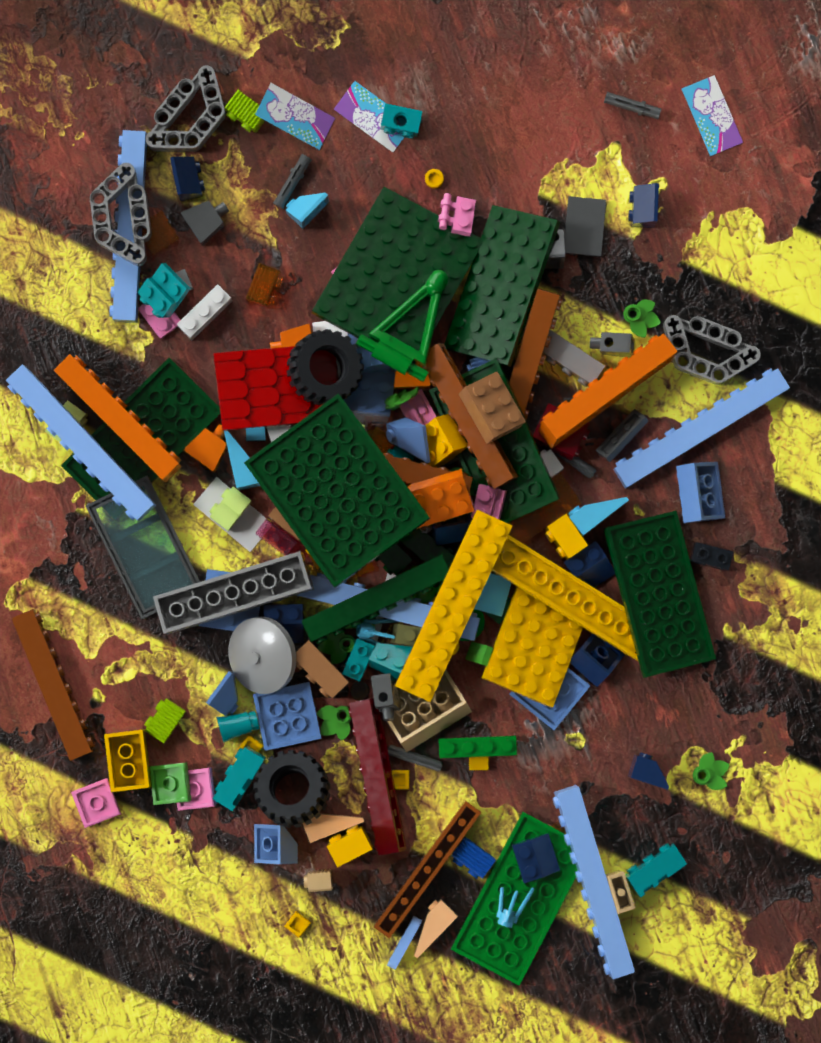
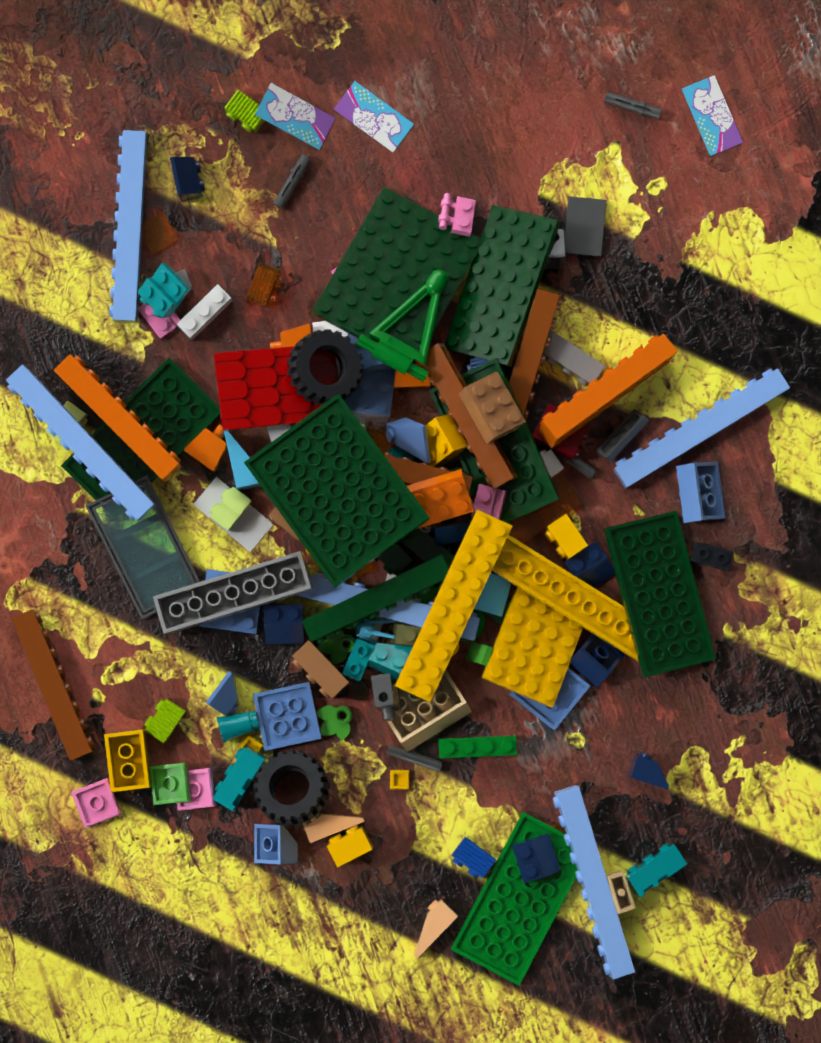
(135, 204): light grey piece -> none
(184, 136): light grey piece -> none
(205, 220): dark grey torso -> none
(255, 434): medium azure tile -> none
(262, 655): light grey dish -> none
(276, 538): clear pink brick -> none
(297, 924): yellow tile -> none
(306, 207): medium azure slope -> none
(318, 880): tan brick -> none
(377, 777): dark red brick -> none
(396, 400): bright green plate -> none
(404, 942): light blue beam -> none
(411, 116): teal brick -> none
(418, 409): bright pink plate -> none
(427, 869): dark orange brick -> none
(434, 178): yellow tile -> none
(478, 763): yellow tile -> none
(507, 916): medium azure plant -> none
(592, 514): medium azure slope -> none
(622, 344): dark grey torso -> none
(644, 205): dark blue slope -> none
(644, 317): bright green plate -> none
(710, 367): light grey piece -> none
(713, 770): bright green plate -> none

